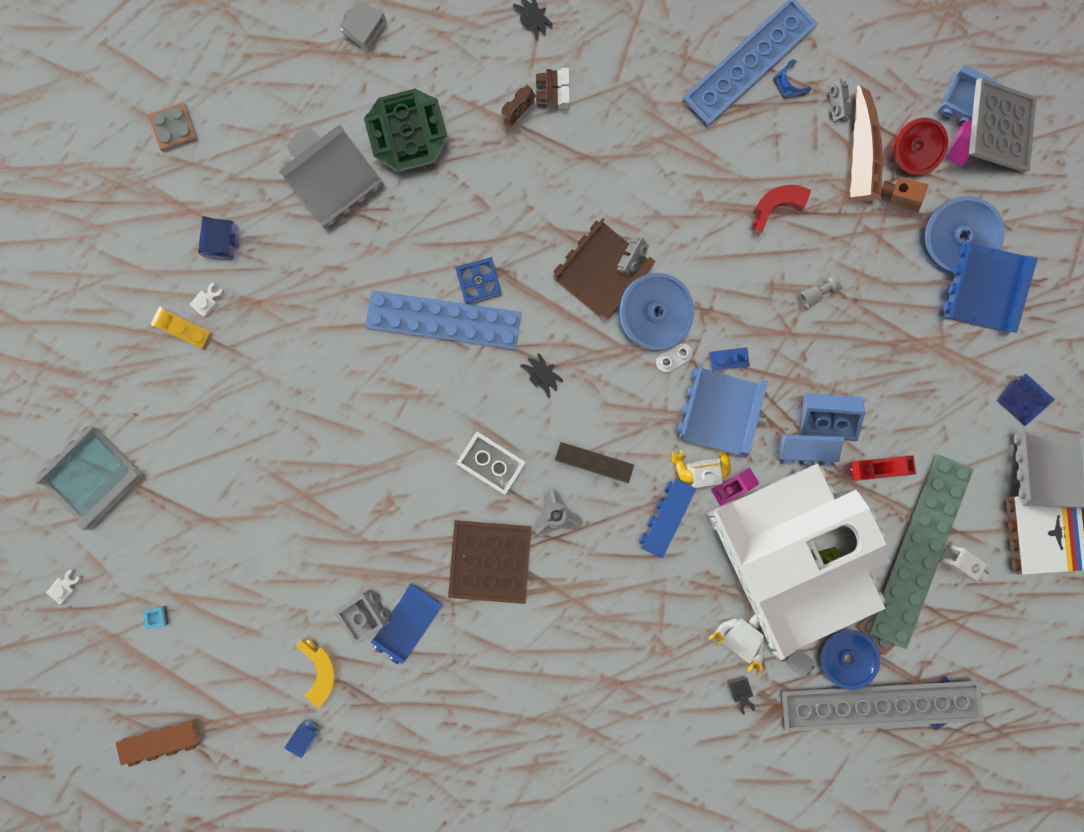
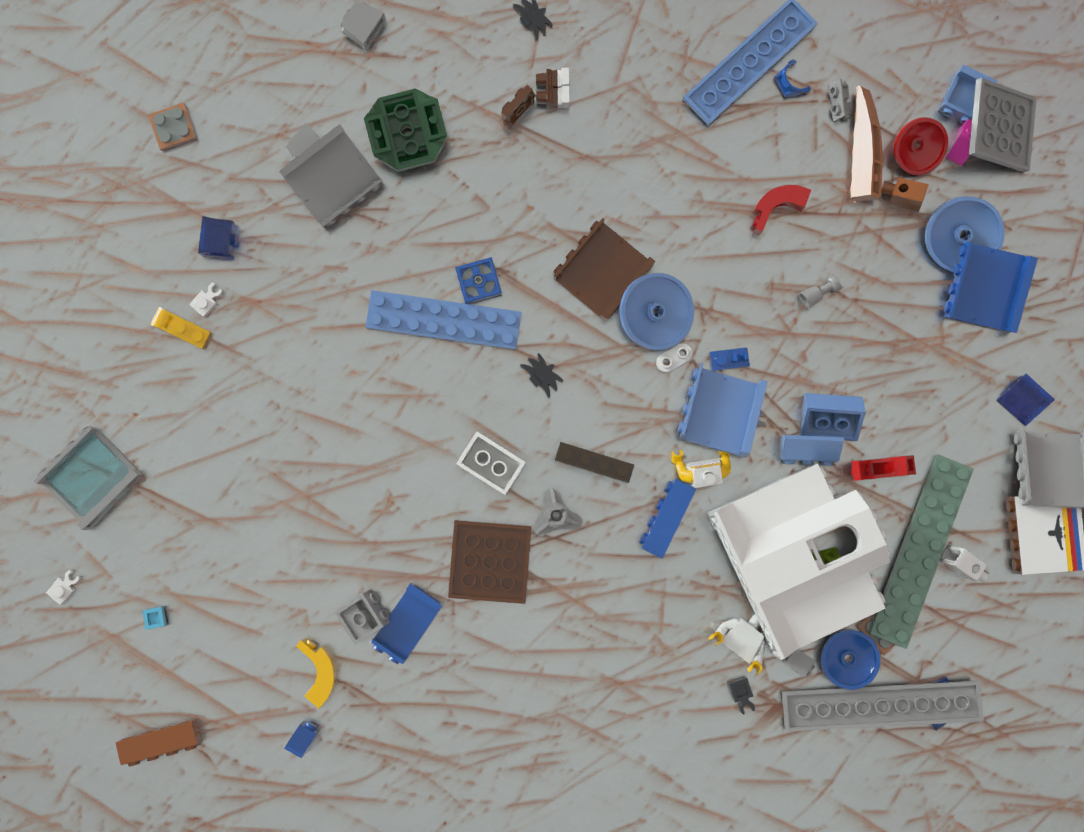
(637, 249): light grey hinge -> none
(735, 486): dark pink slope -> none

